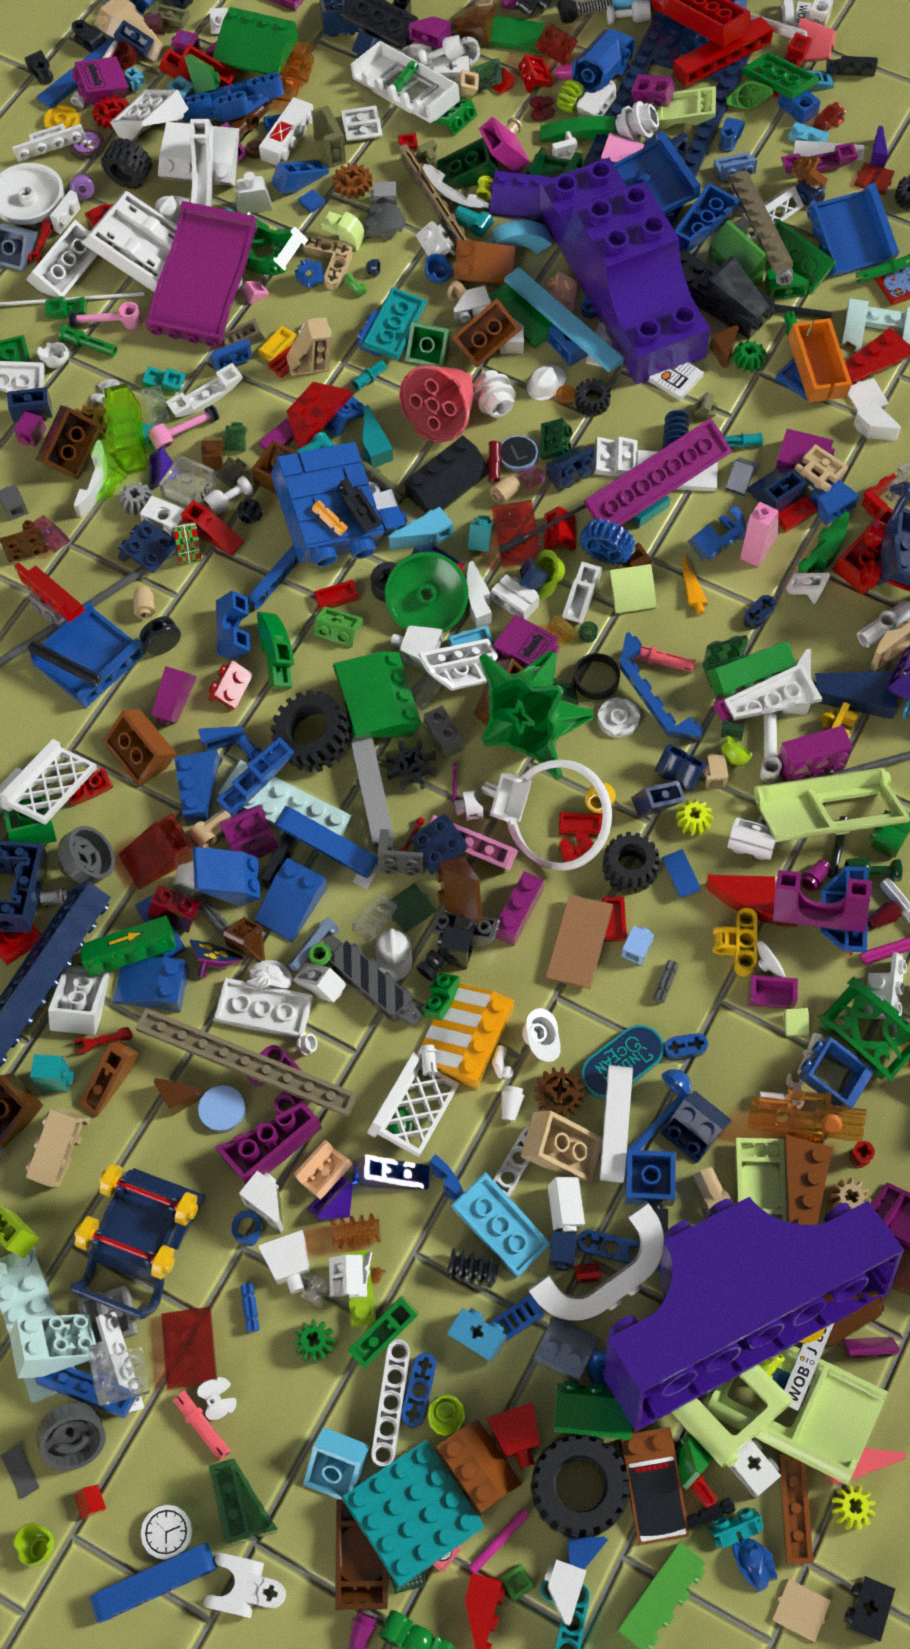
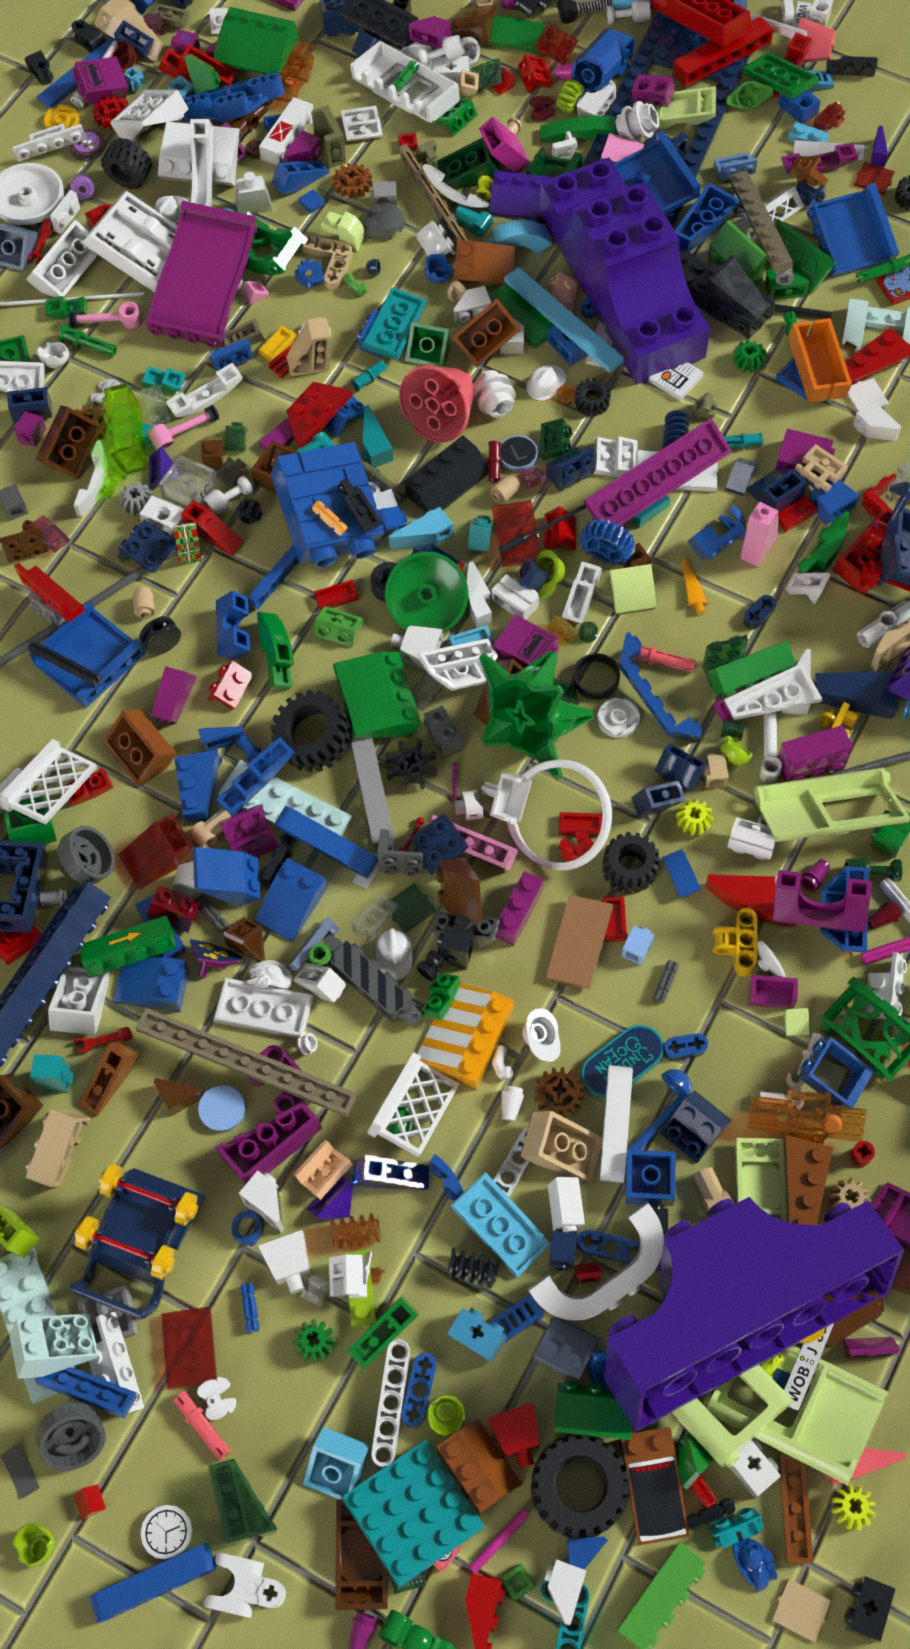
(118, 1374): clear bracket -> none
(304, 148): none -> magenta slope
(428, 1060): white pin -> none
(593, 801): yellow head -> none
(723, 344): reddish brown slope -> none
(730, 134): blue piece -> none
(837, 851): black bar -> none

